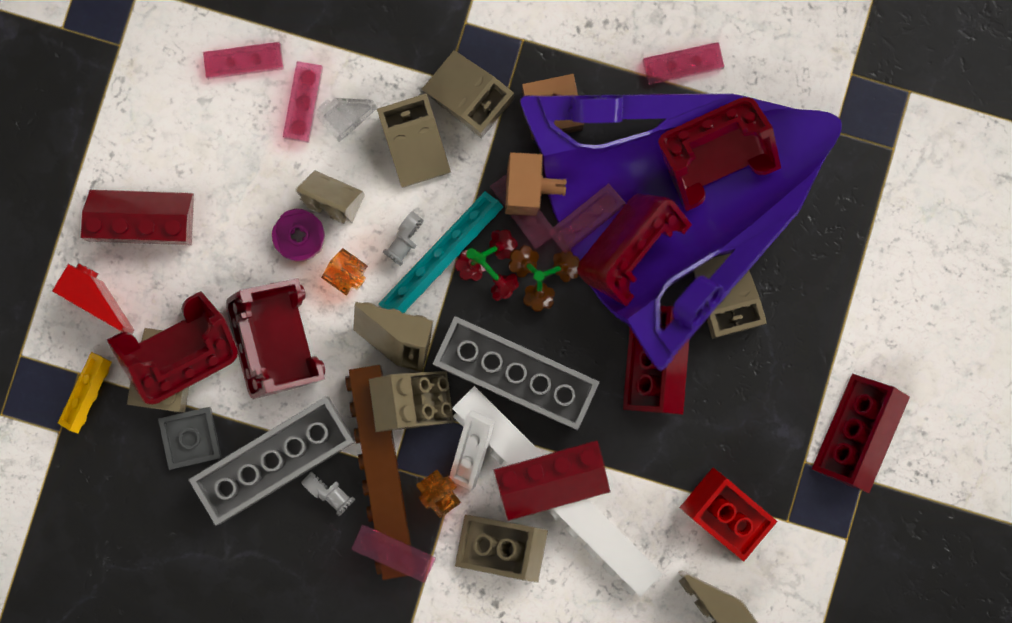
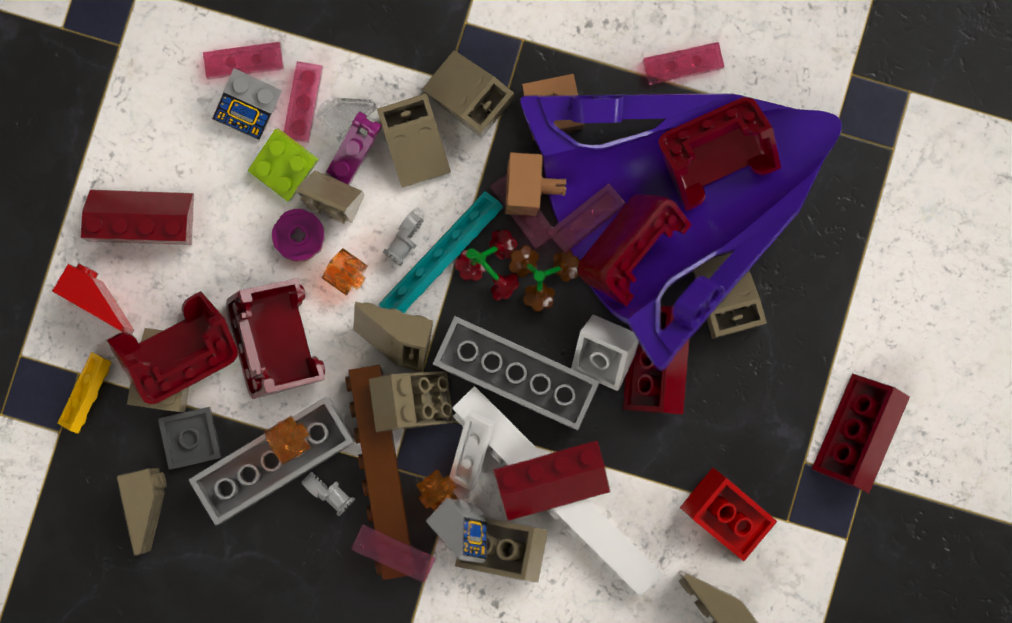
(142, 502): none -> dark tan slope
(246, 104): none -> slope
(283, 164): none -> lime plate
(288, 439): none -> clear orange brick
(353, 149): none -> magenta plate
(461, 529): none -> light grey slope
(604, 352): none -> white slope

